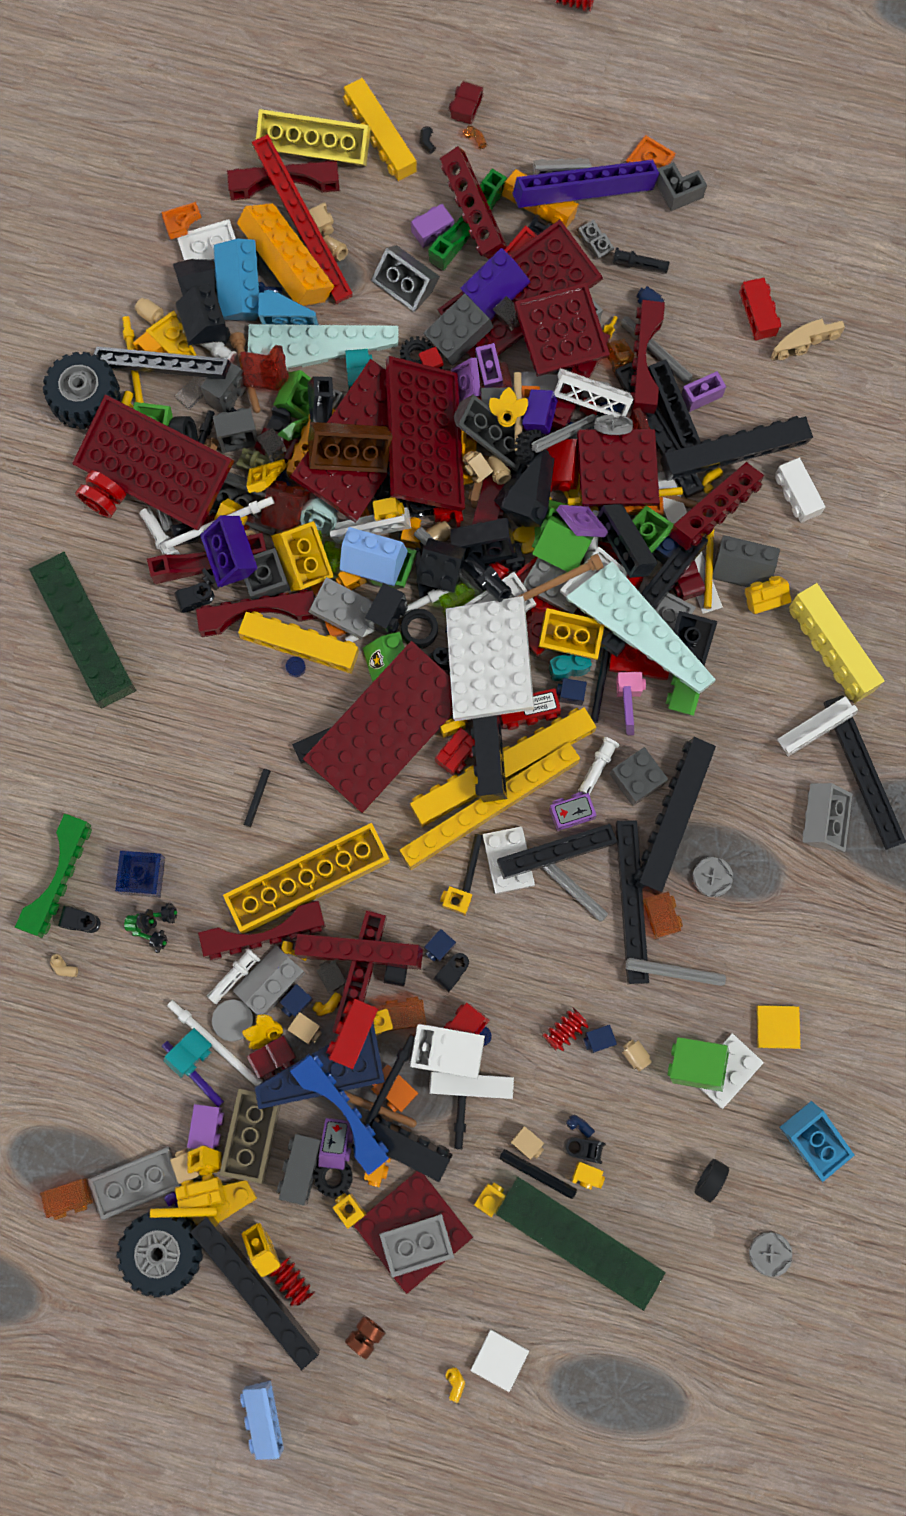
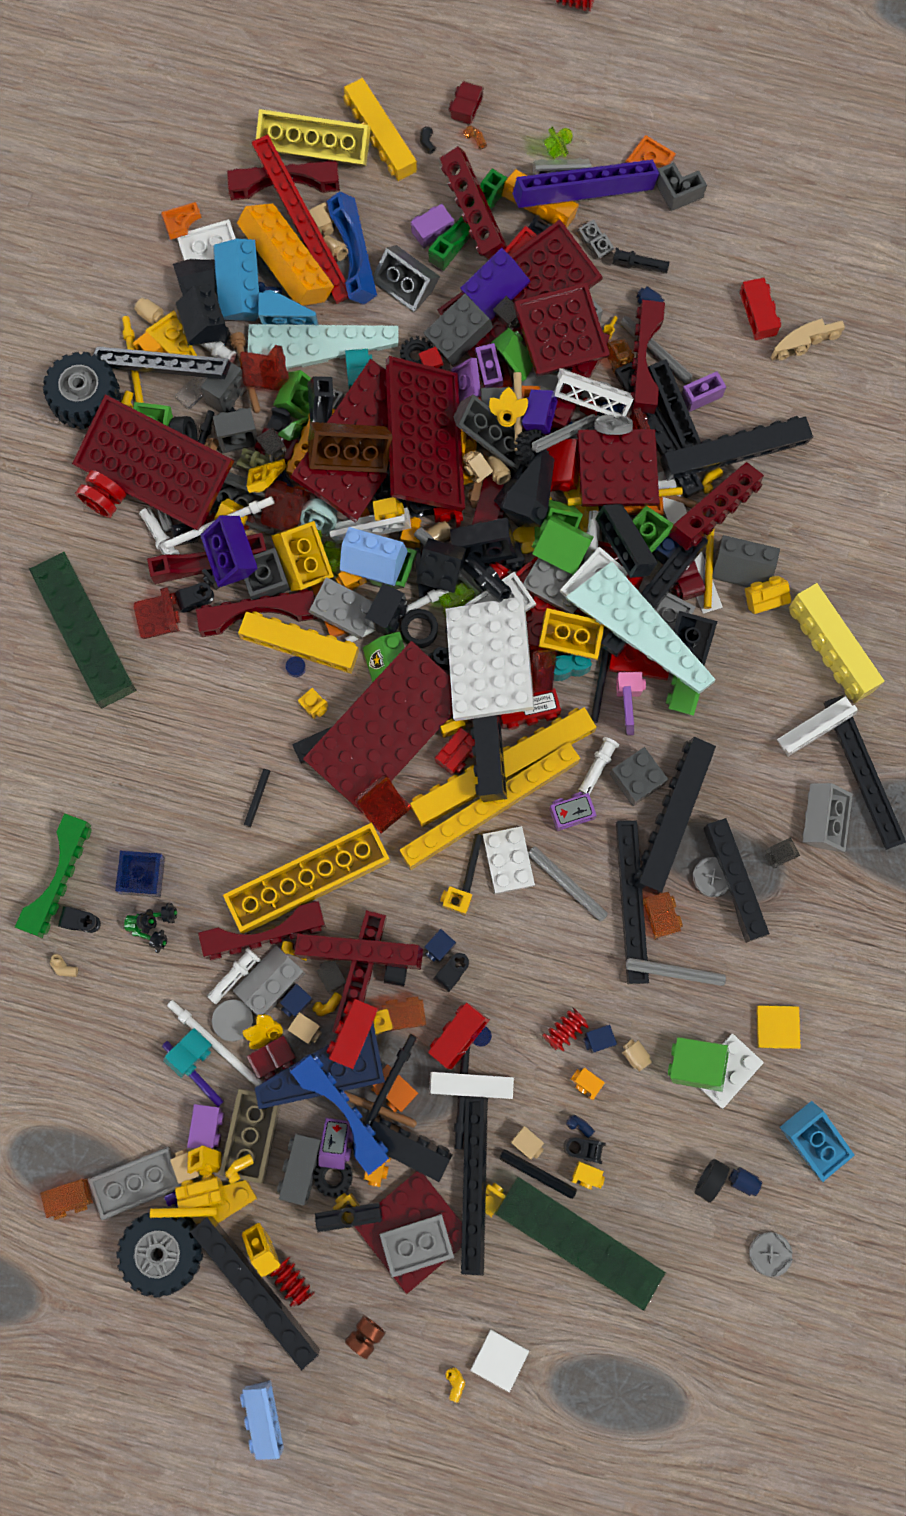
(157, 615): none -> clear red bracket
(236, 1166): none -> yellow arm
(313, 703): none -> yellow bracket
(335, 1220): none -> black piece
(345, 215): none -> blue arch
(382, 804): none -> clear red bracket
(447, 1051): white slope -> none
(474, 1186): none -> black plate
(514, 352): none -> bright green slope
(542, 668): none -> clear red bracket
(556, 851): black plate -> none
(557, 143): none -> clear neon green hips
(572, 691): dark blue brick -> none
(582, 521): medium lavender tile -> none
(587, 1082): none -> light orange brick
(592, 564): medium nougat piece -> none
(745, 902): none -> black arch
(745, 1181): none -> dark blue brick
(781, 853): none -> clear smoke brick
(799, 490): white brick -> none

